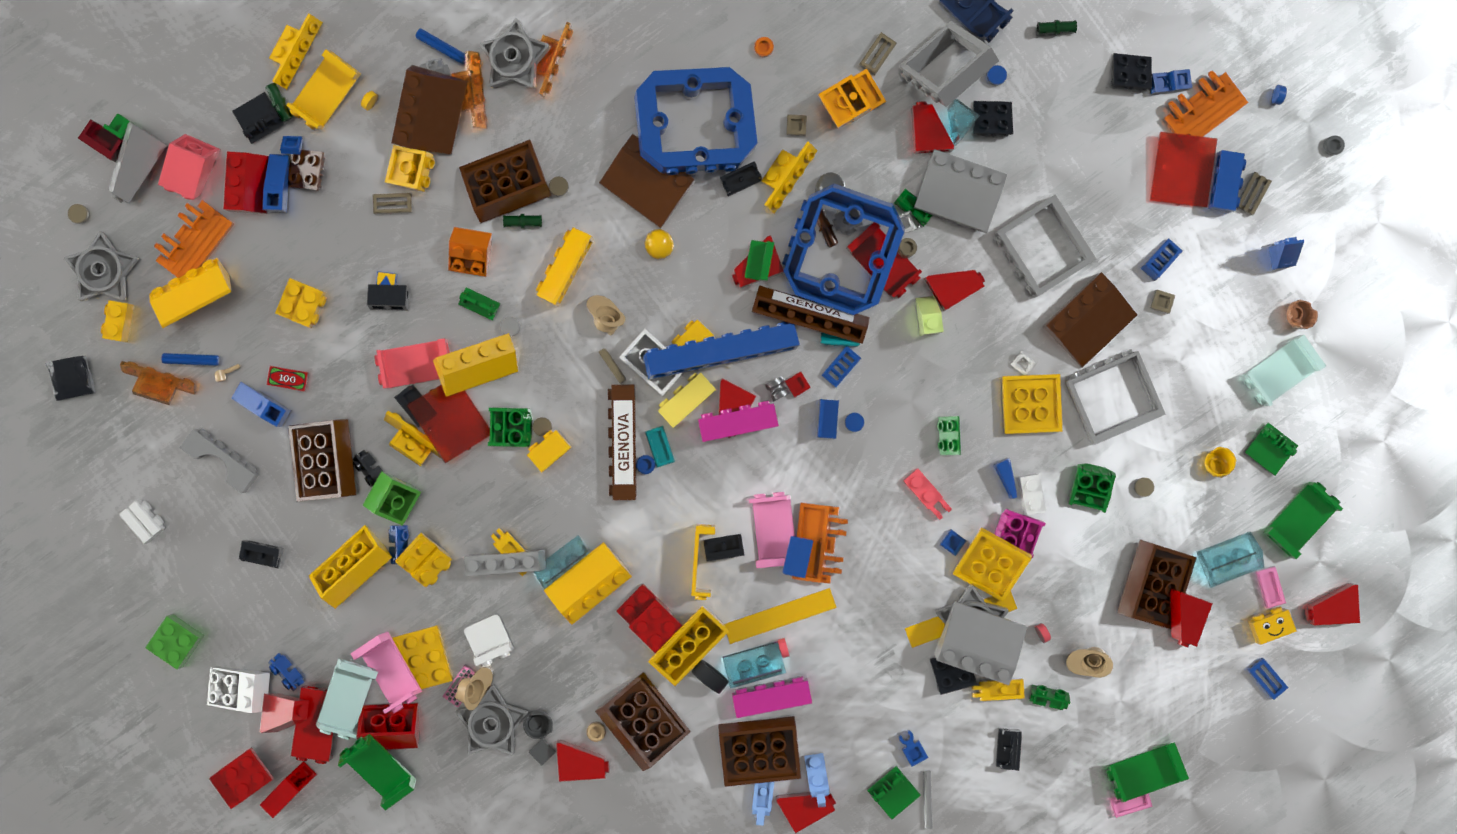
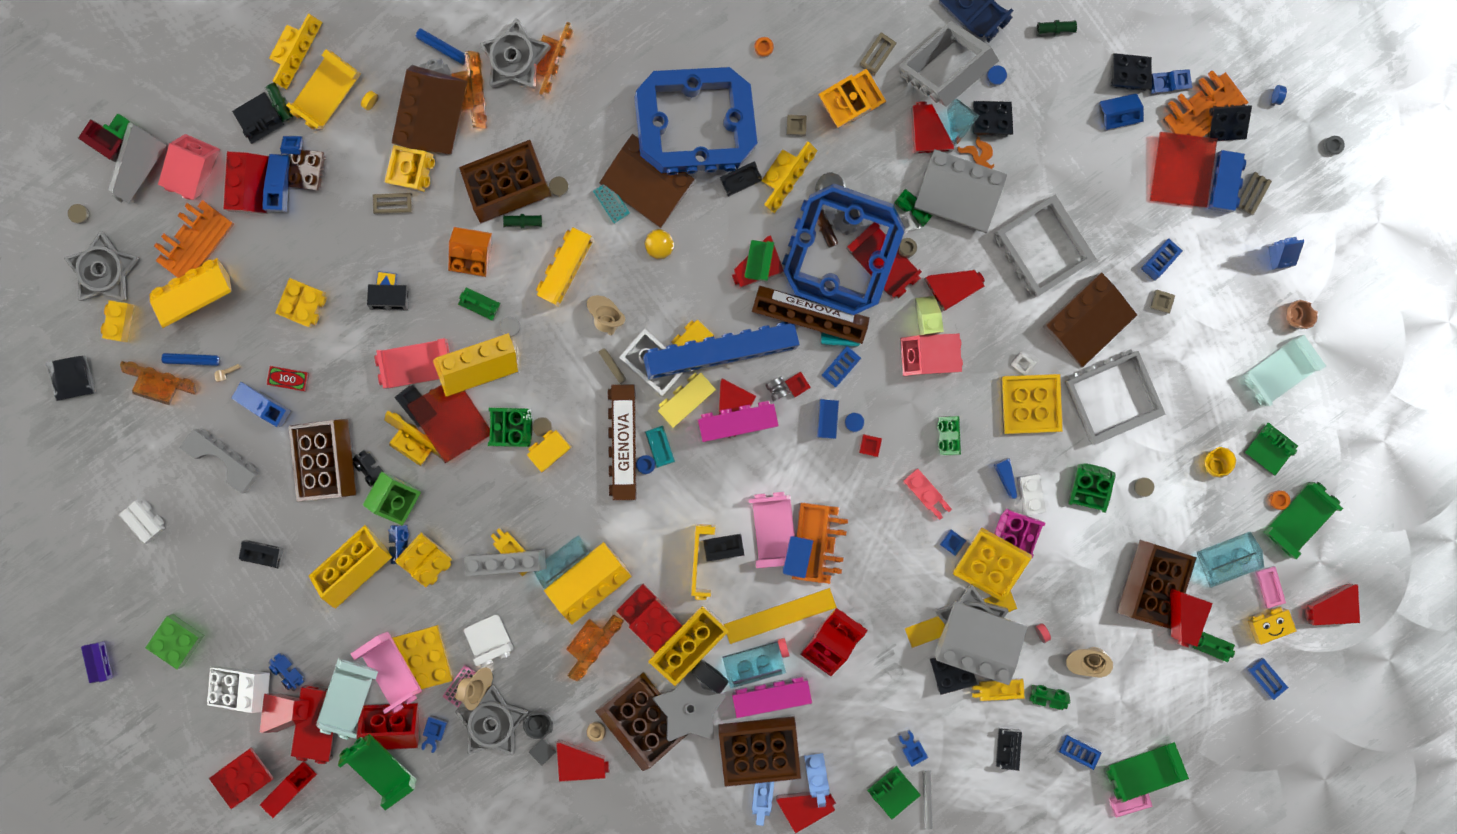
(96, 662): none -> dark purple panel
(434, 731): none -> blue plate
(590, 643): none -> clear orange bracket
(612, 203): none -> tile
(675, 705): none -> light grey plate
(833, 642): none -> red bracket
(870, 445): none -> red tile
(931, 354): none -> coral slope
(987, 152): none -> orange piece
(1092, 764): none -> blue slope
(1122, 111): none -> blue panel
(1215, 647): none -> green hinge
(1230, 122): none -> black hinge
(1279, 500): none -> orange tile

